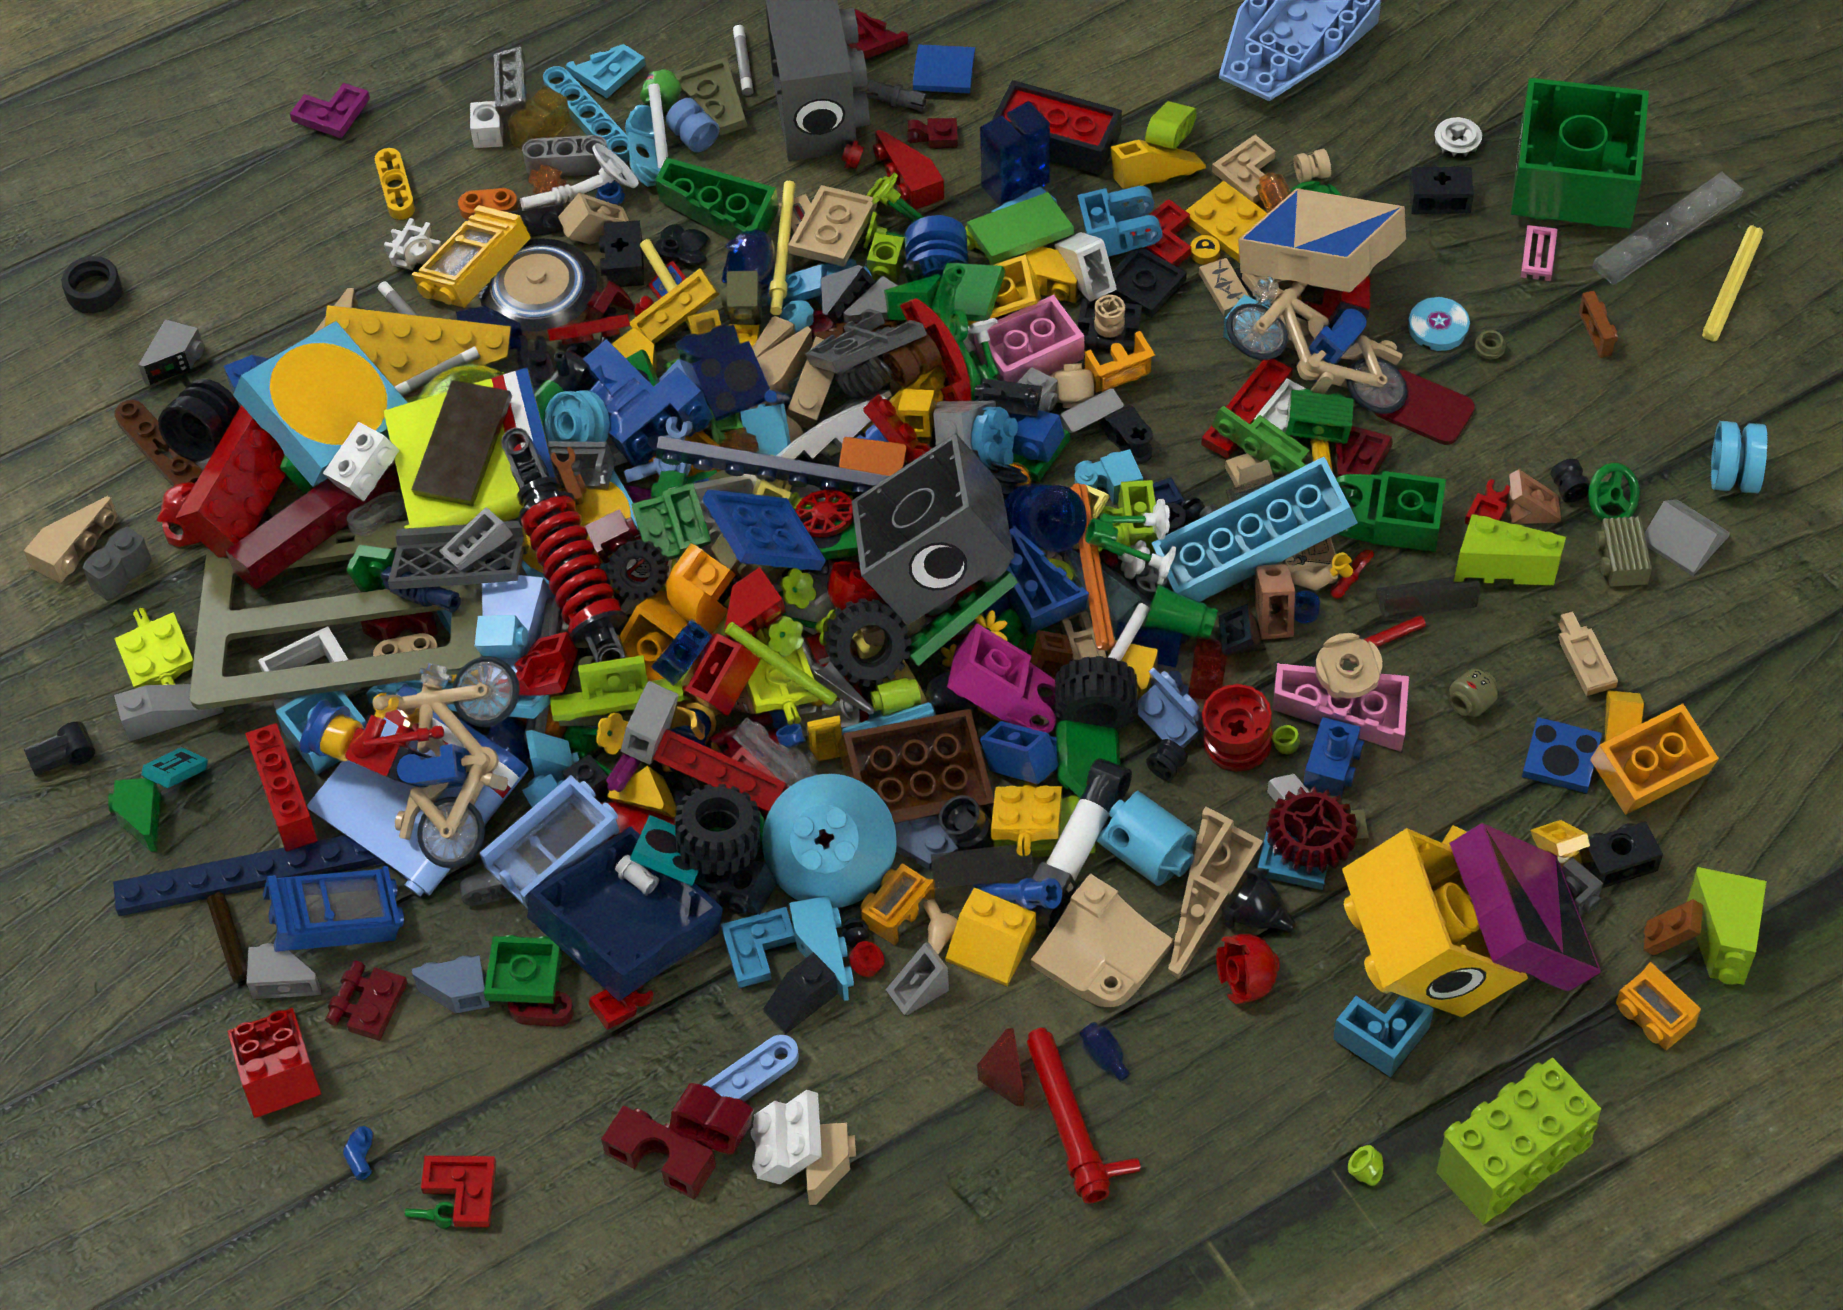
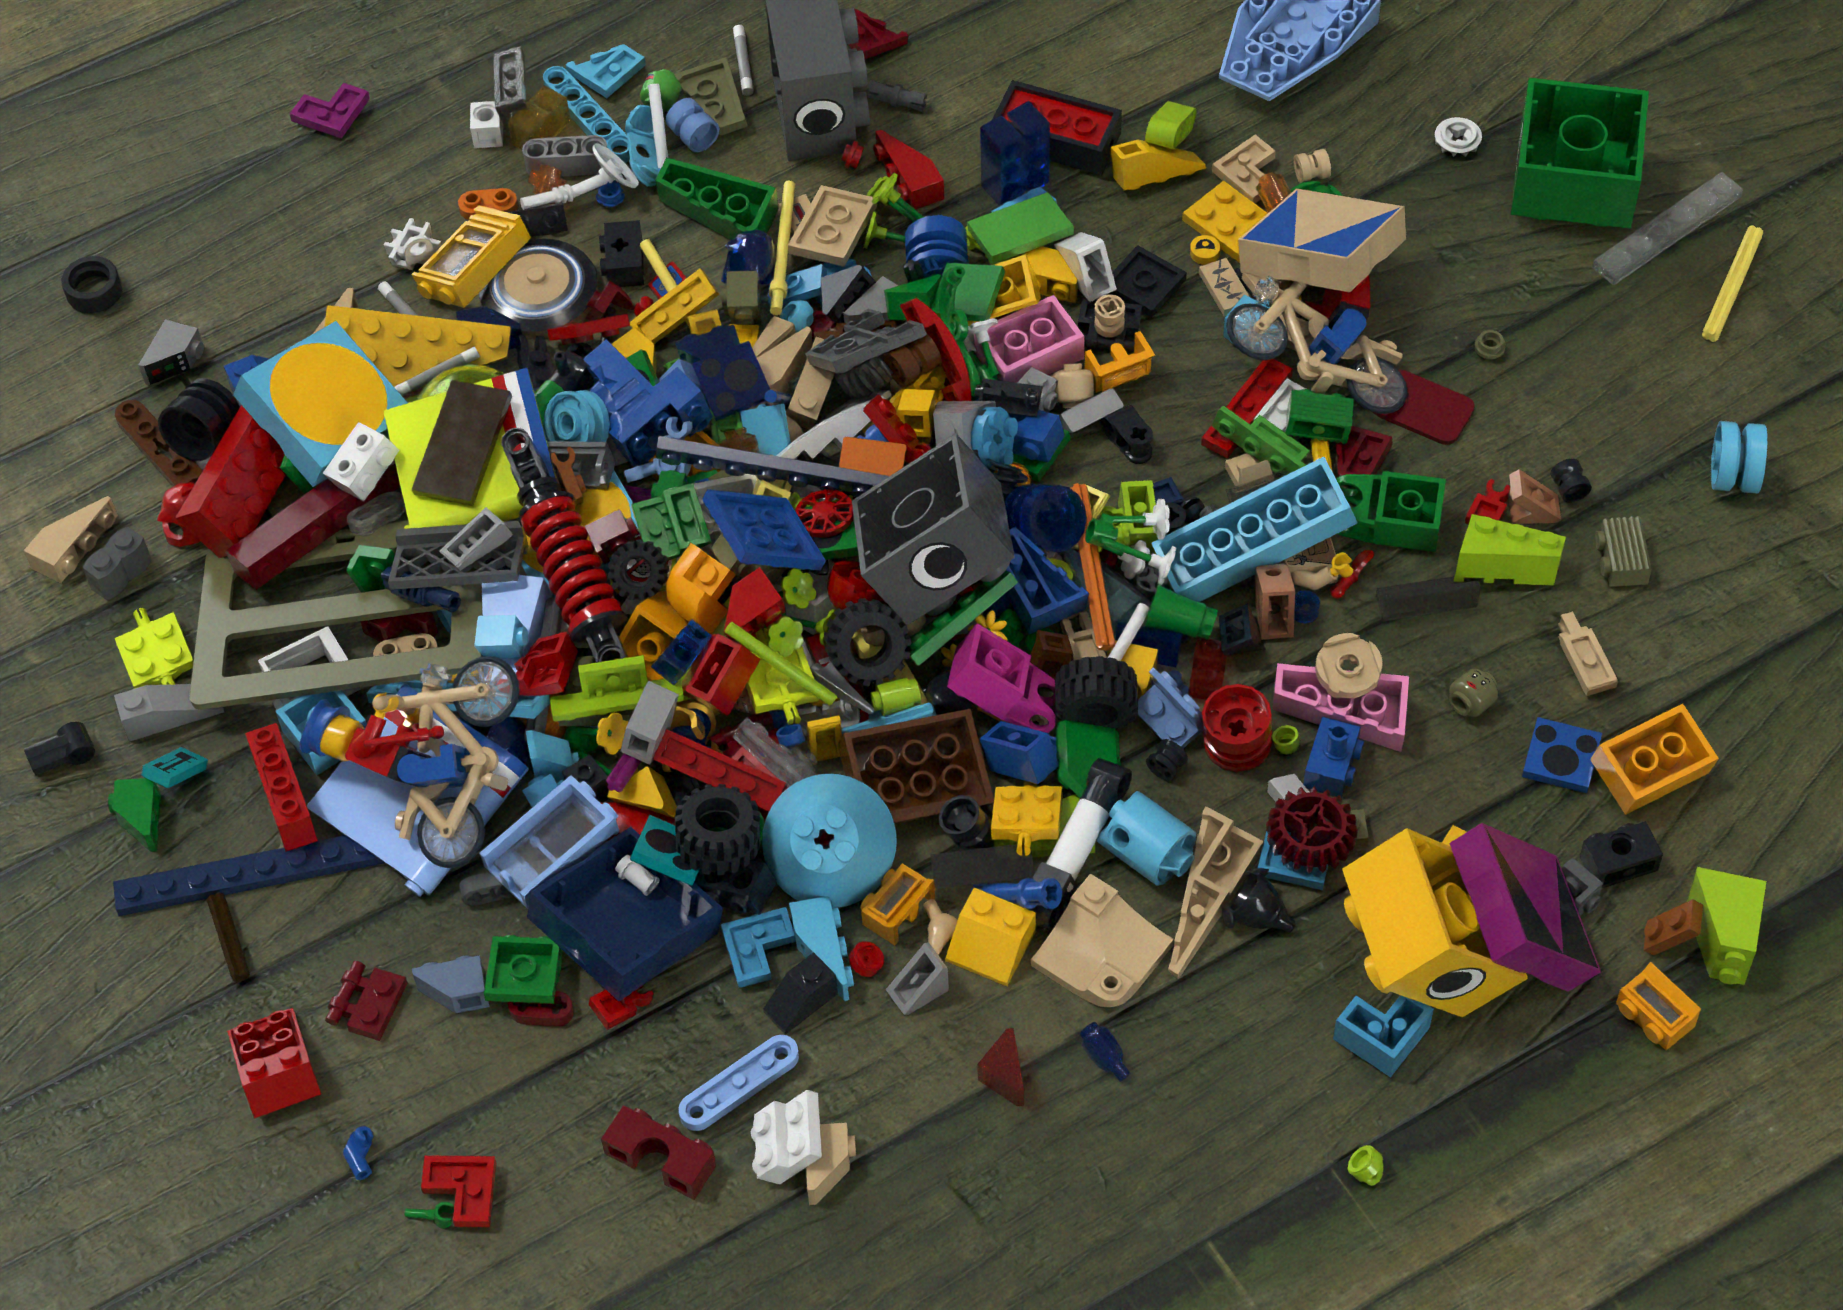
(278, 974): light grey slope -> none
(333, 909): blue door -> none
(387, 176): yellow beam -> none
(585, 218): tan slope -> none
(681, 245): black plate -> none
(711, 1118): dark red brick -> none
(857, 934): black hinge -> none
(886, 257): lime brick -> none
(922, 838): sand blue wing -> none
(938, 132): dark red plate -> none
(944, 68): blue slope -> none
(1083, 1161): red cylinder -> none
(1109, 472): medium azure brick -> none
(1113, 223): dark azure brick -> none
(1170, 247): red plate -> none
(1247, 966): red cylinder -> none
(1397, 631): red piece -> none
(1438, 323): medium azure tile -> none
(1441, 190): black brick -> none
(1517, 1139): lime brick -> none
(1537, 271): bright pink tile -> none
(1561, 840): yellow slope -> none
(1596, 322): dark orange plate -> none
(1610, 492): green piece -> none
(1623, 712): yellow slope -> none
(1684, 536): light grey slope -> none

